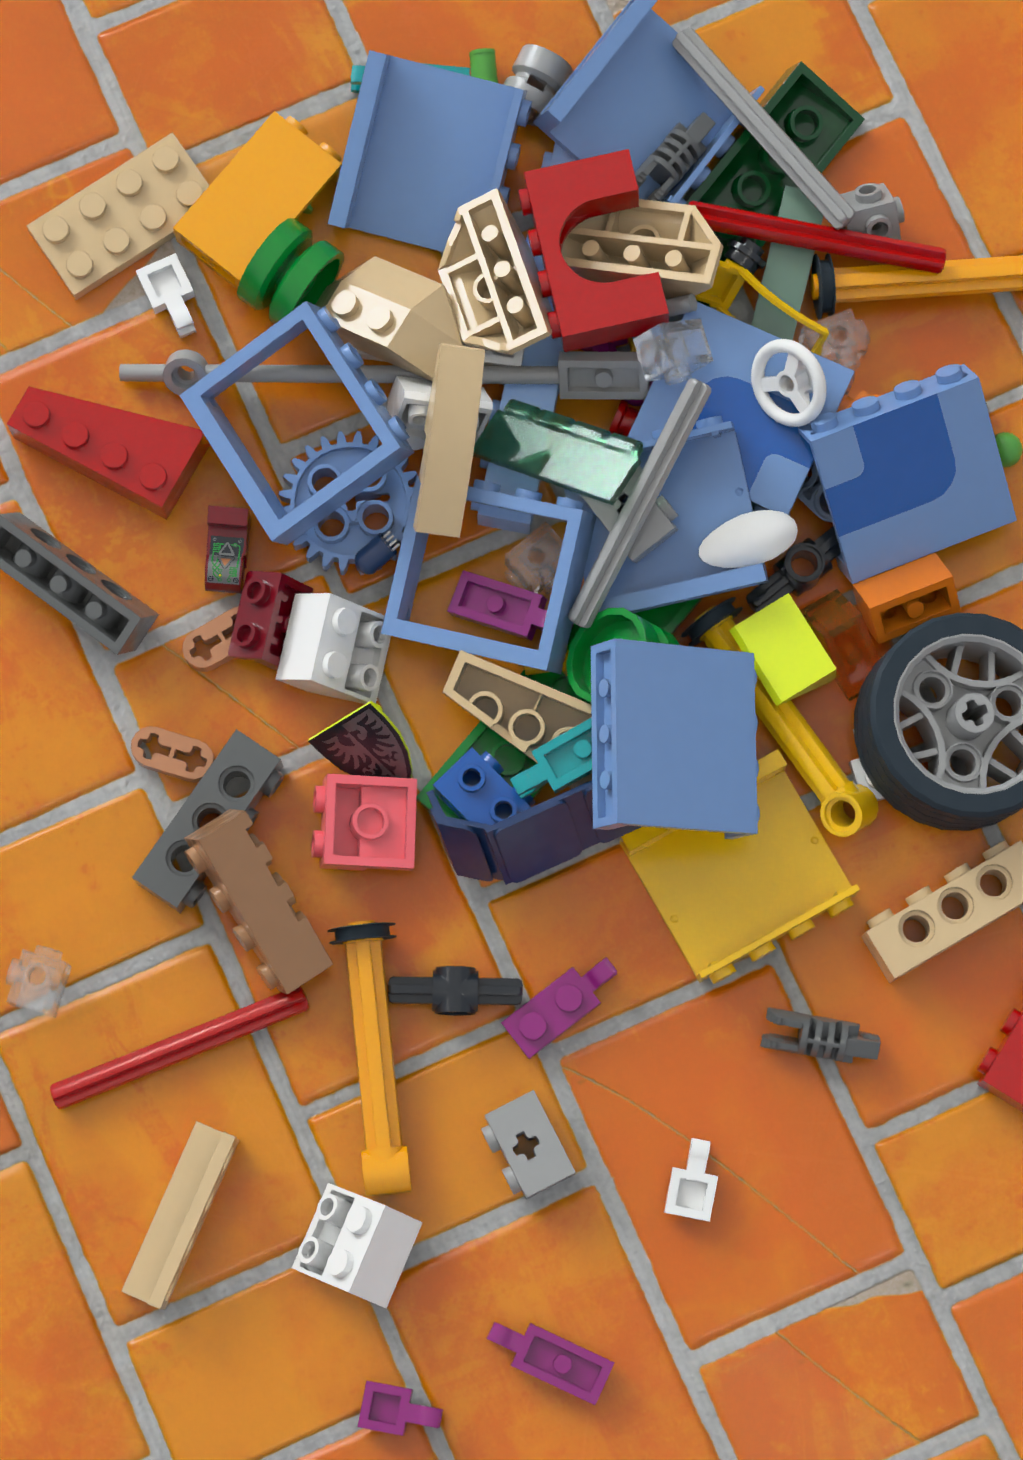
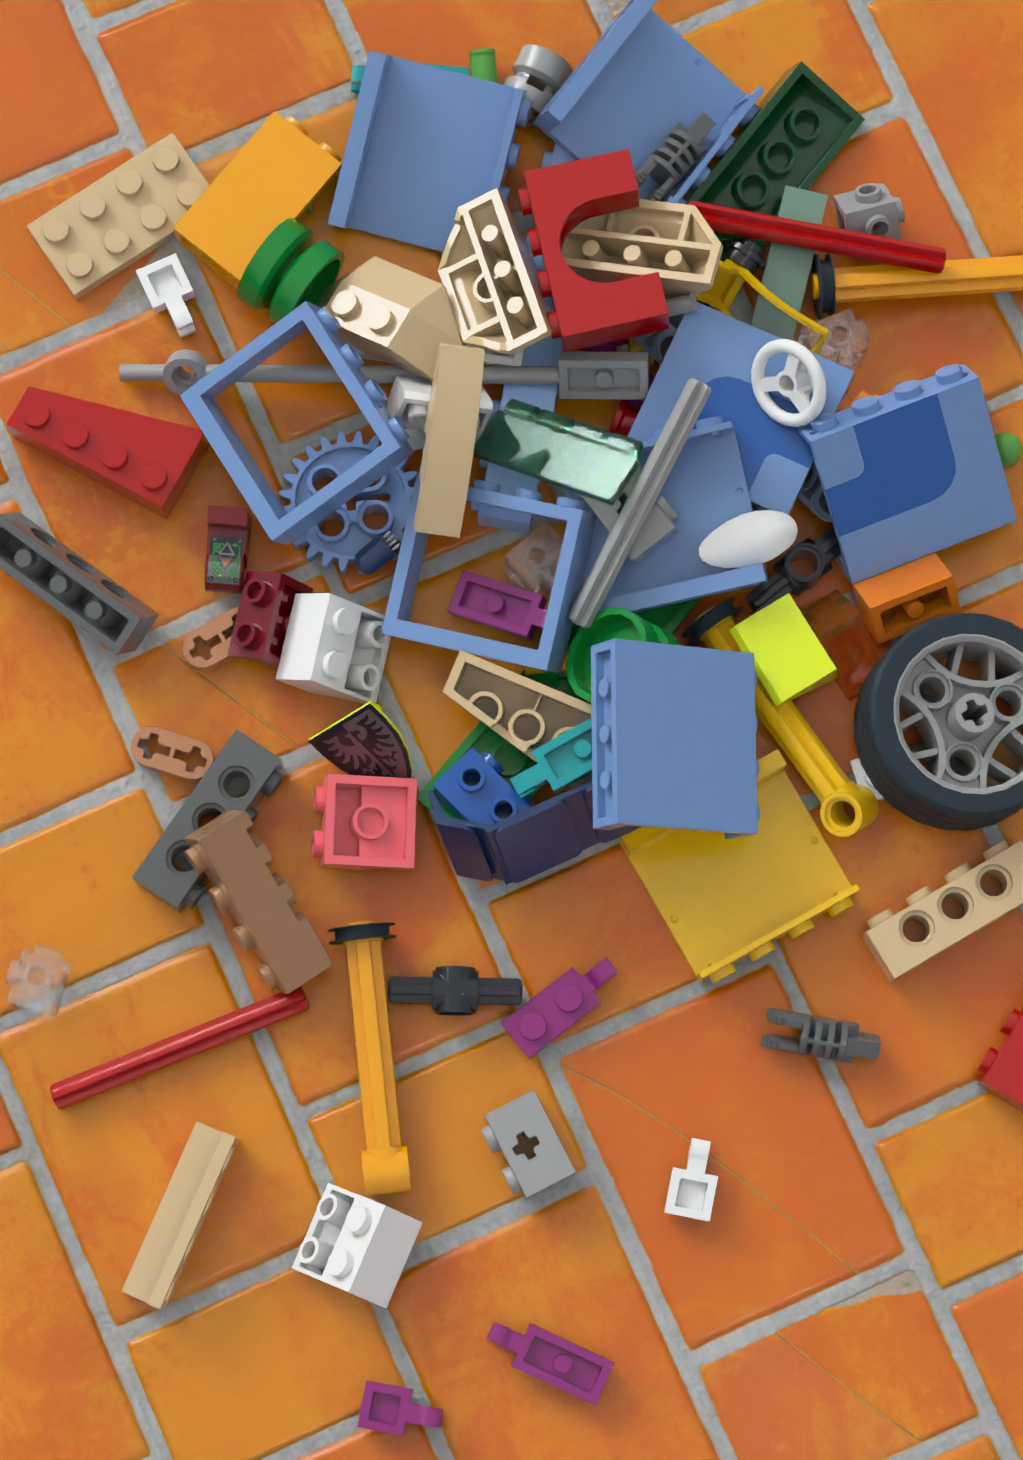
(673, 351): clear brick -> none
(763, 128): light grey axle -> none

